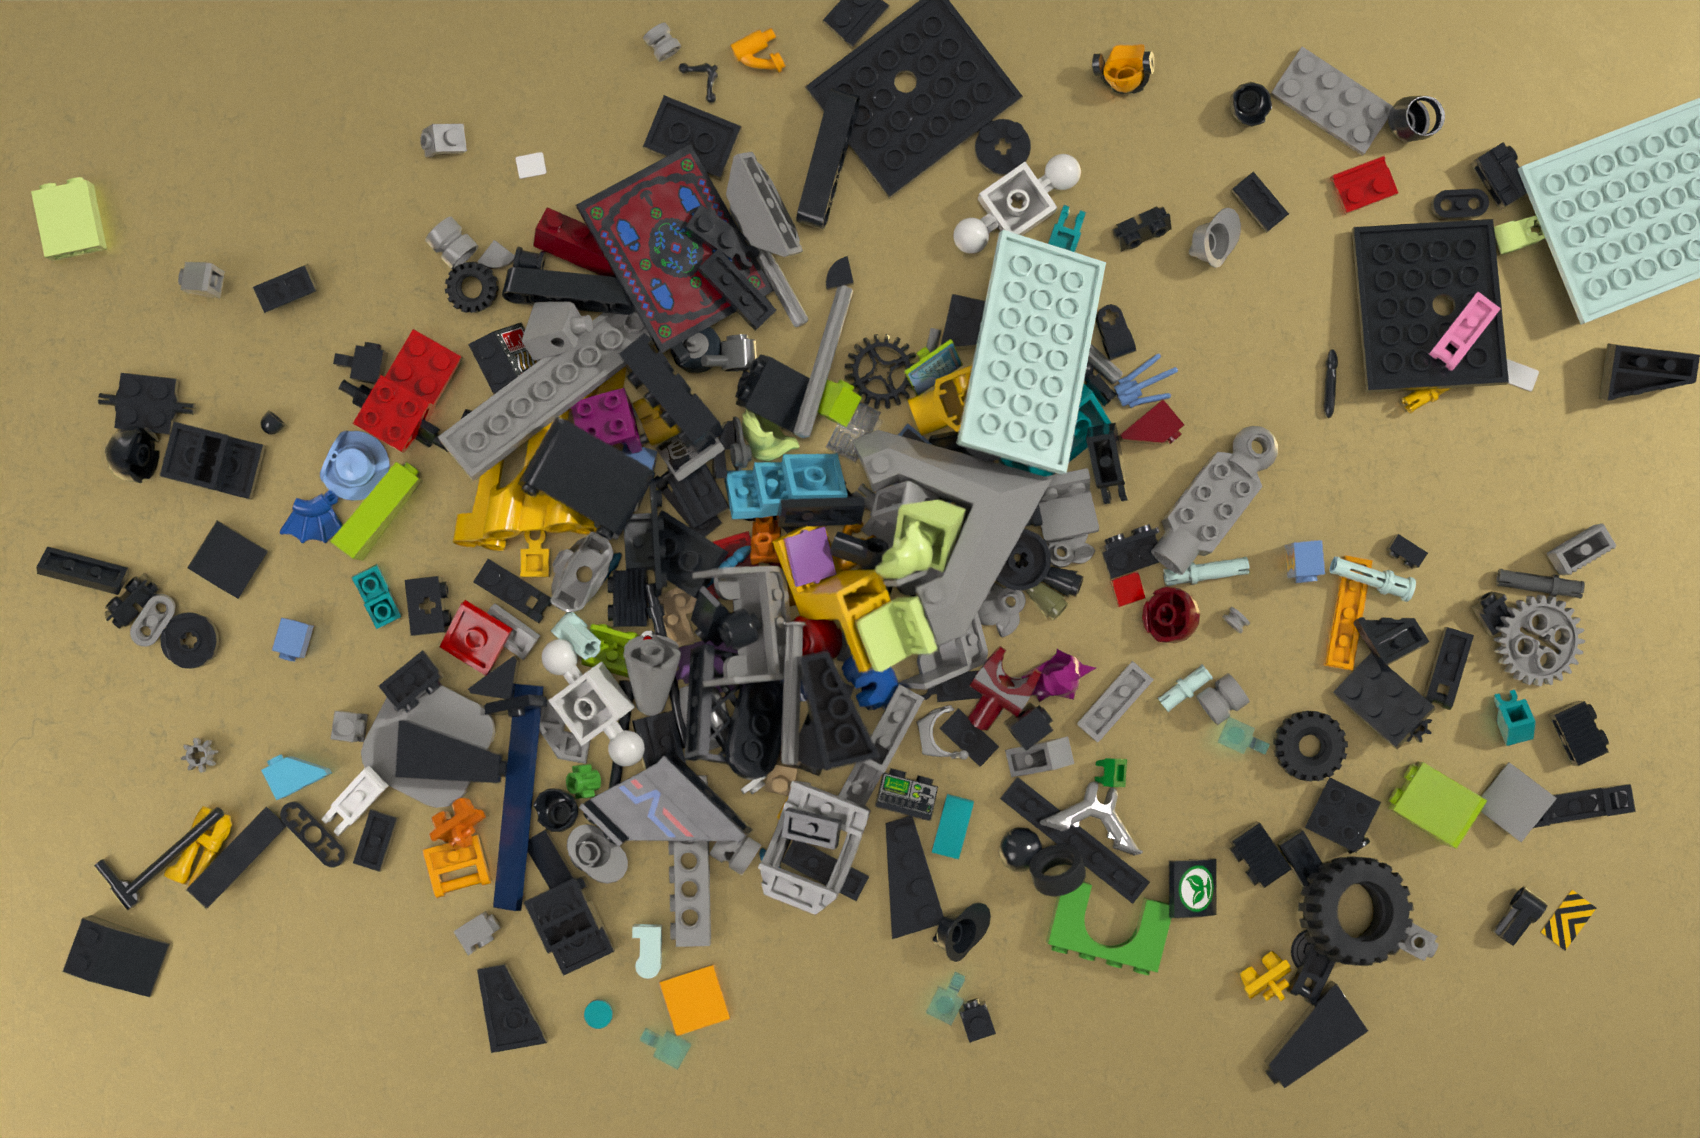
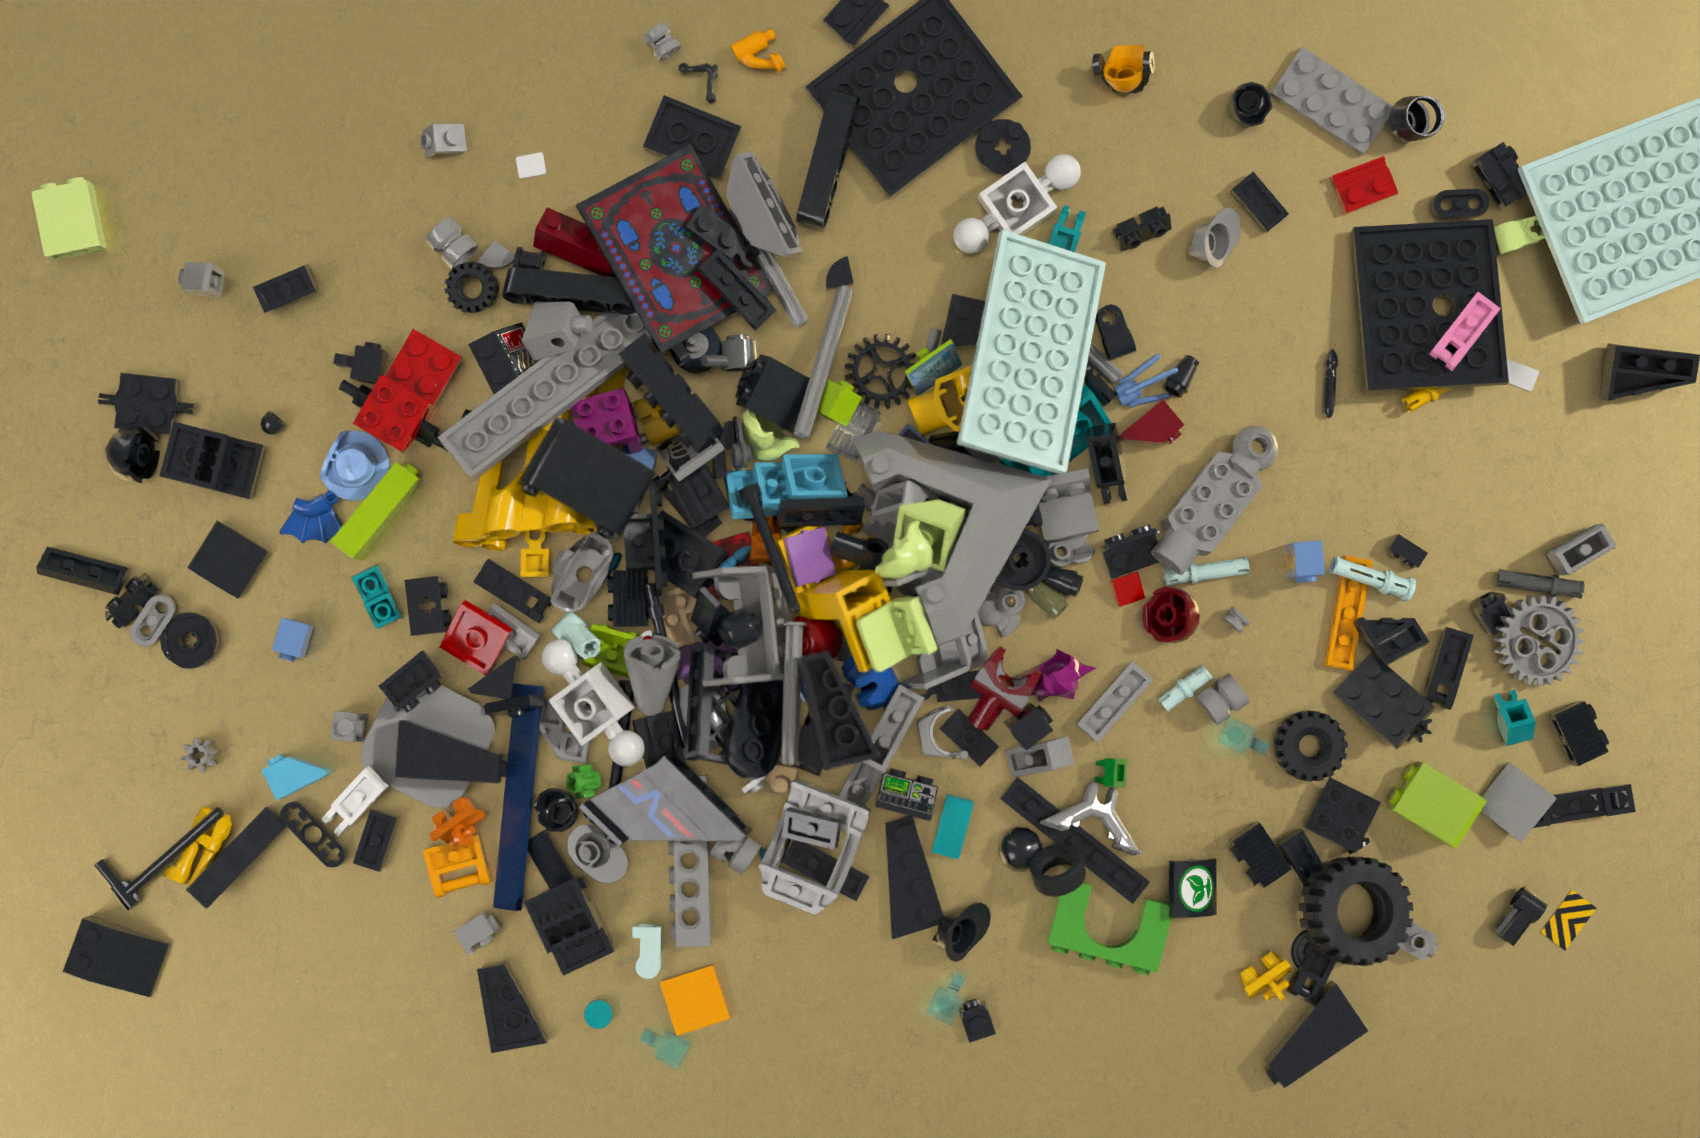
(752, 497): none -> black piece
(1180, 382): none -> black cone

